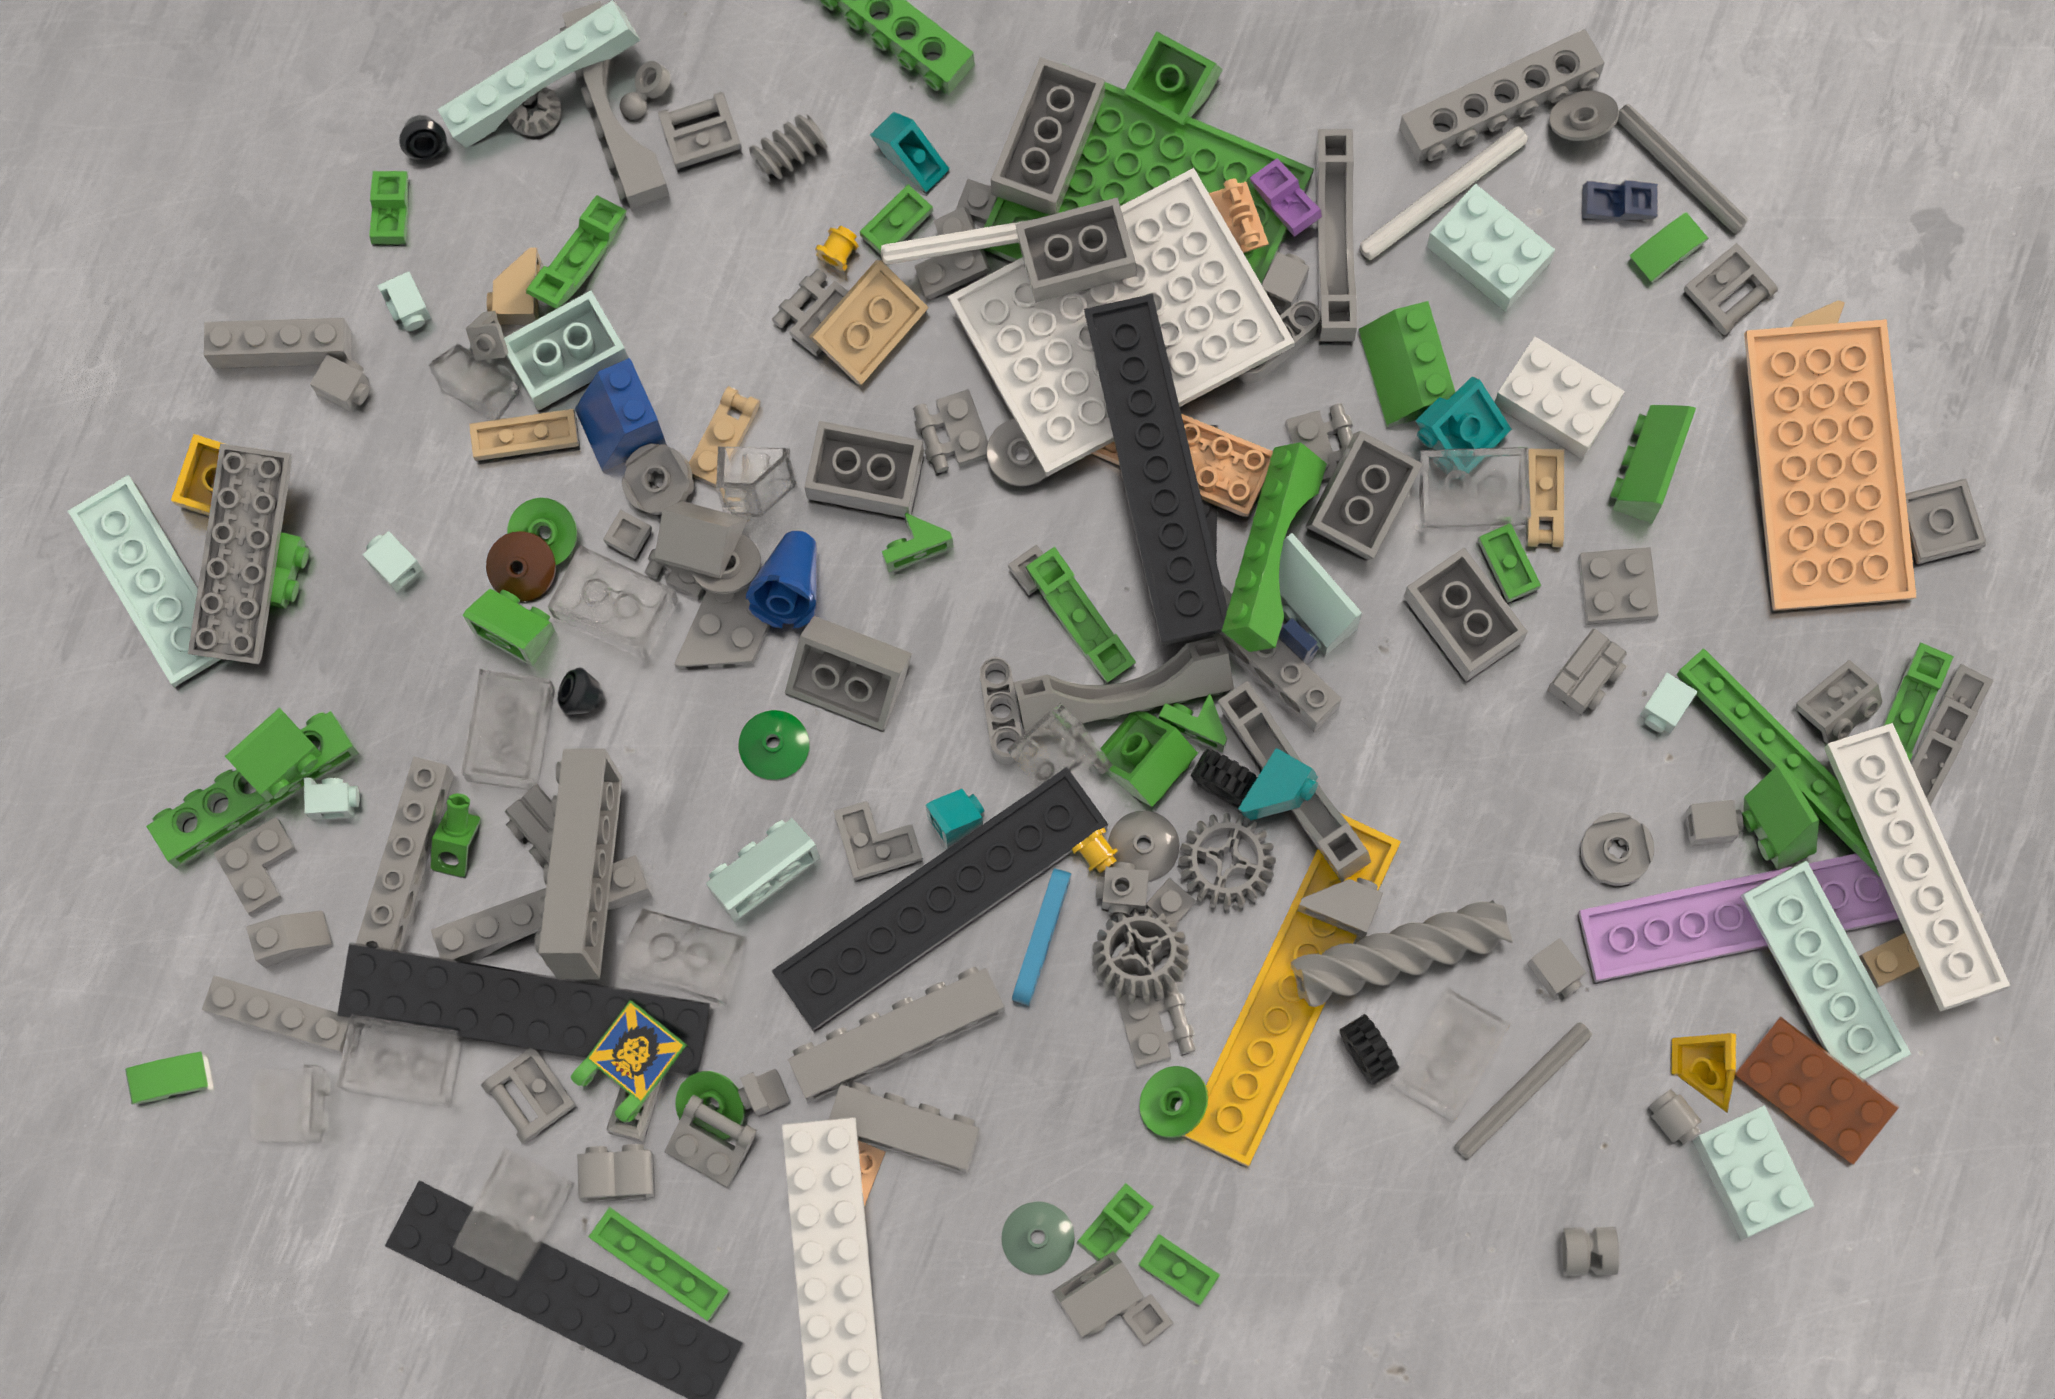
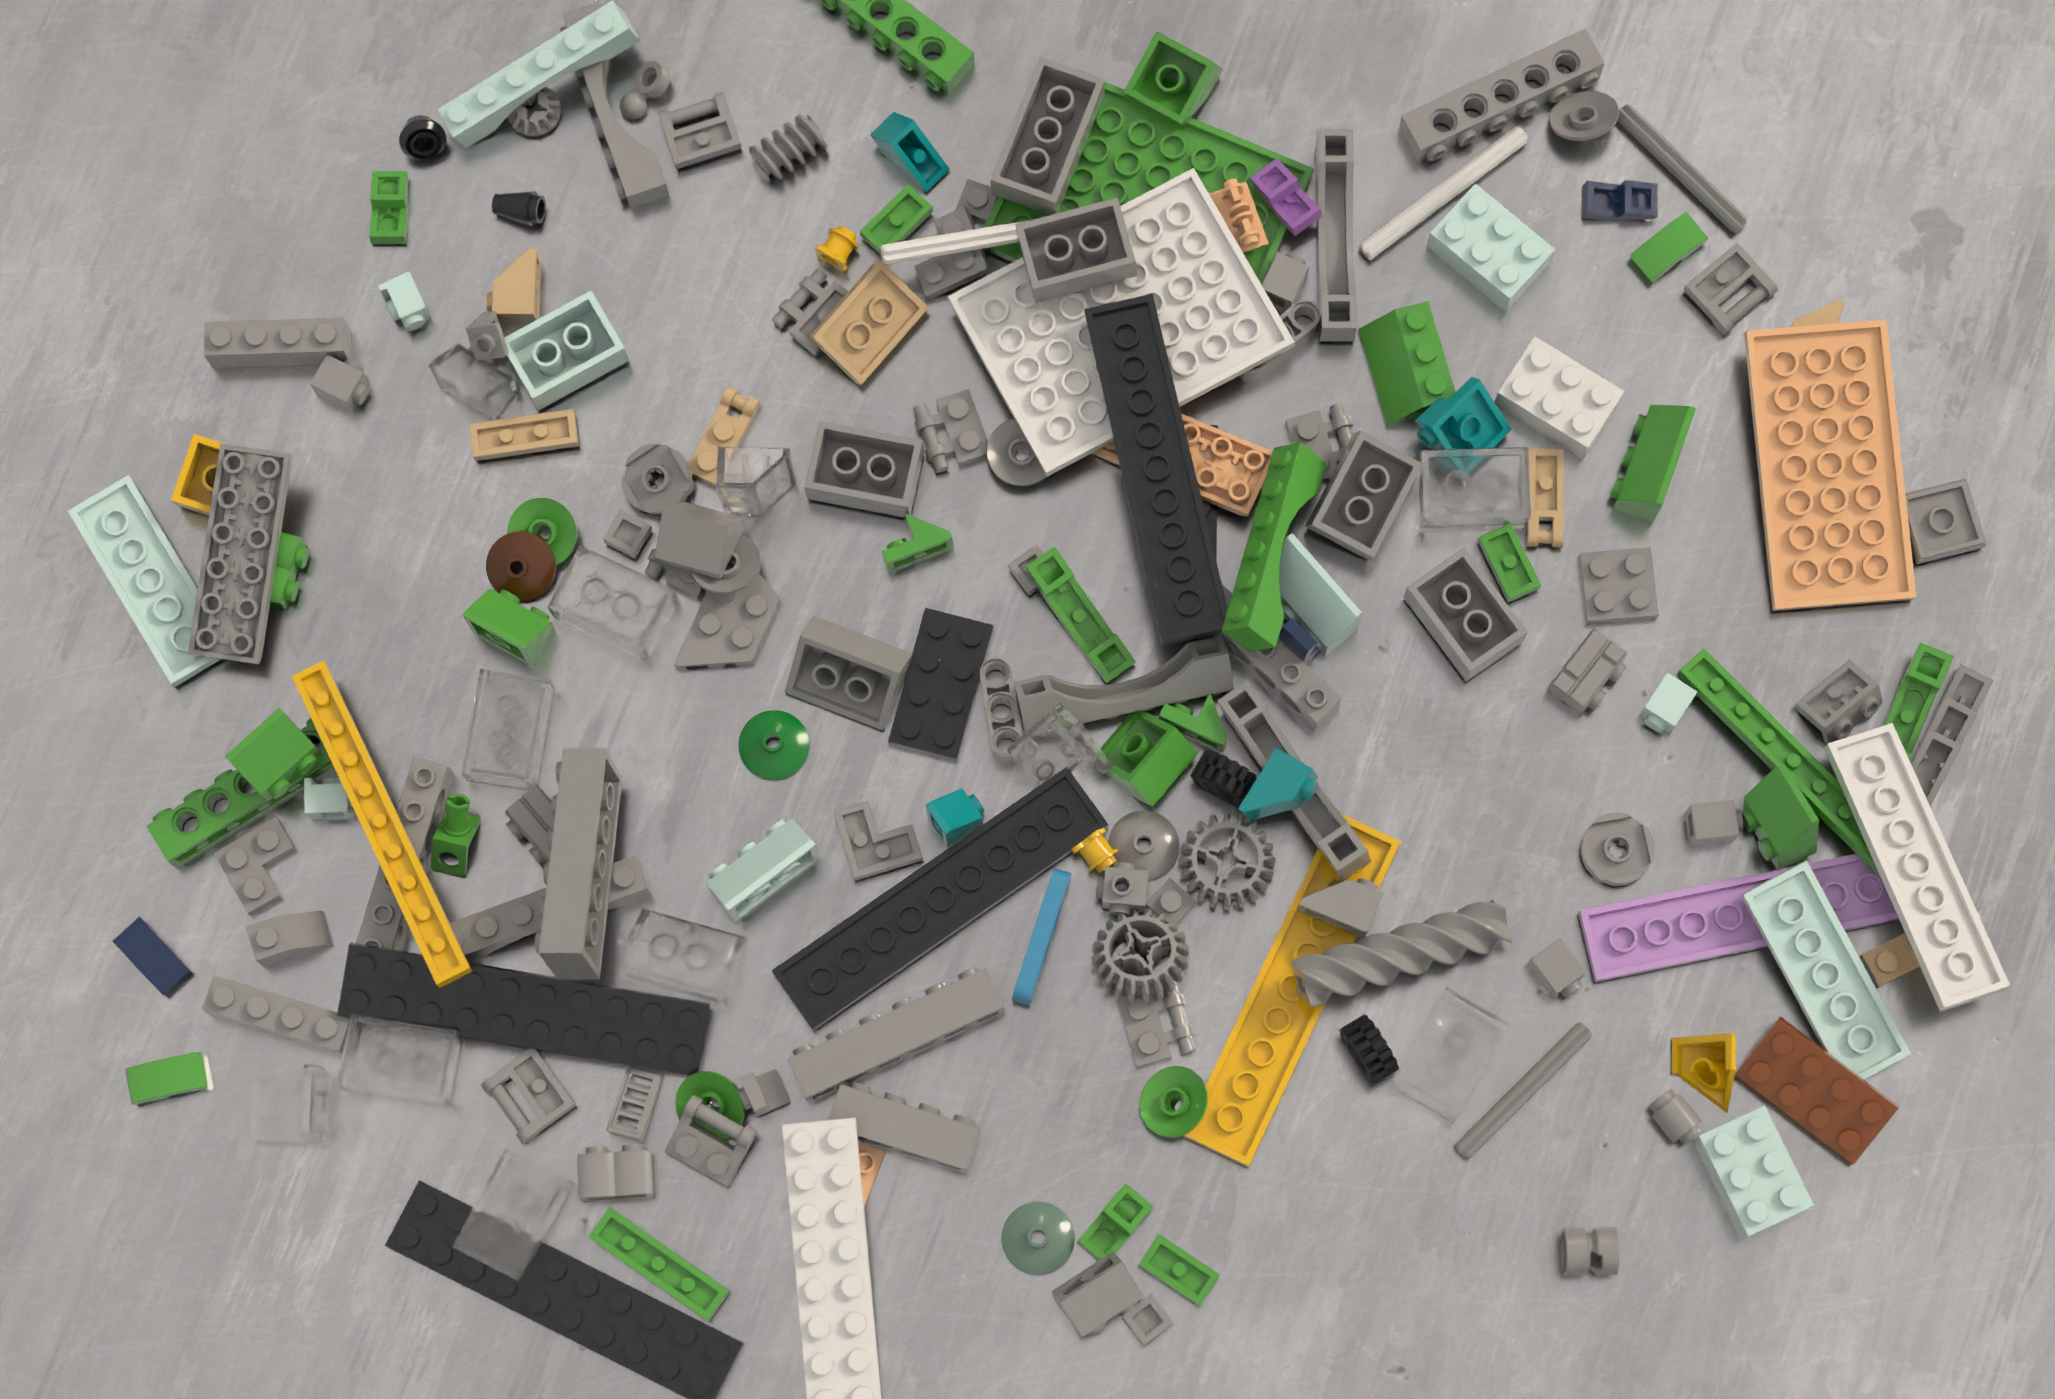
(151, 955): none -> dark blue slope
(381, 824): none -> yellow plate
(391, 560): light aqua brick -> none
(521, 206): none -> black cone
(579, 255): bright green slope -> none
(579, 692): black cone -> none
(617, 415): blue slope -> none
(634, 1055): flag -> none
(786, 583): blue cone -> none
(940, 684): none -> black plate

